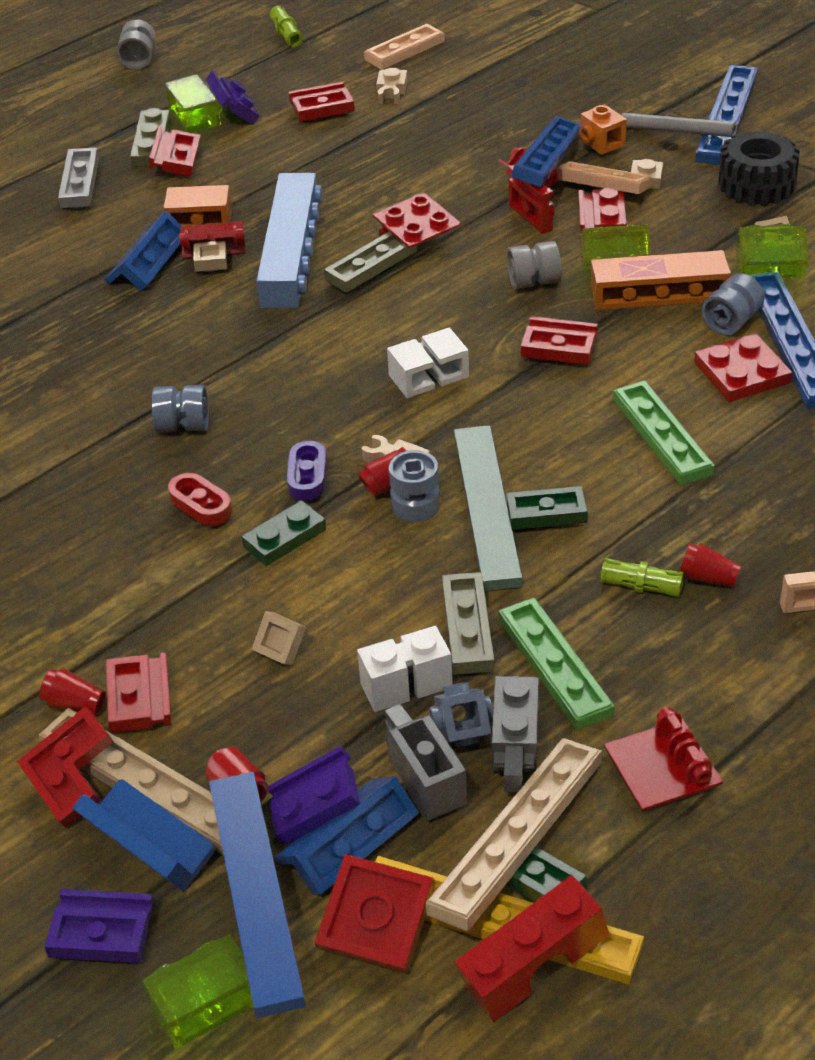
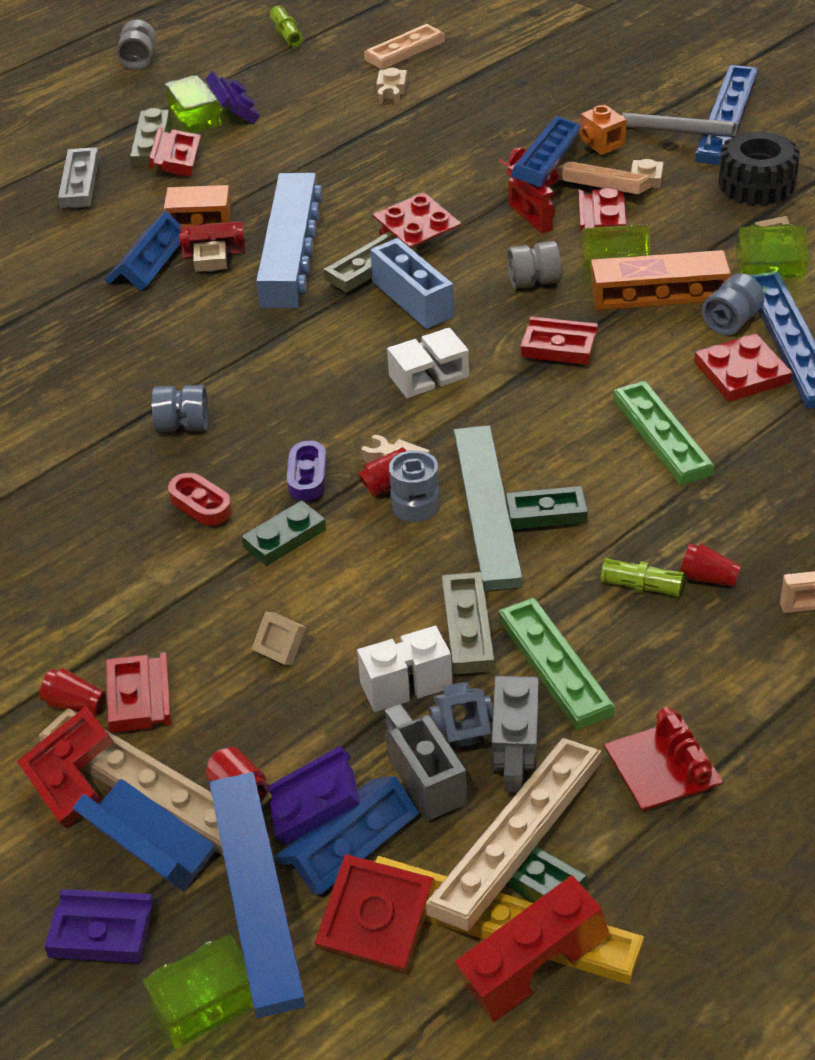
(321, 101): red plate -> none
(412, 283): none -> medium blue brick

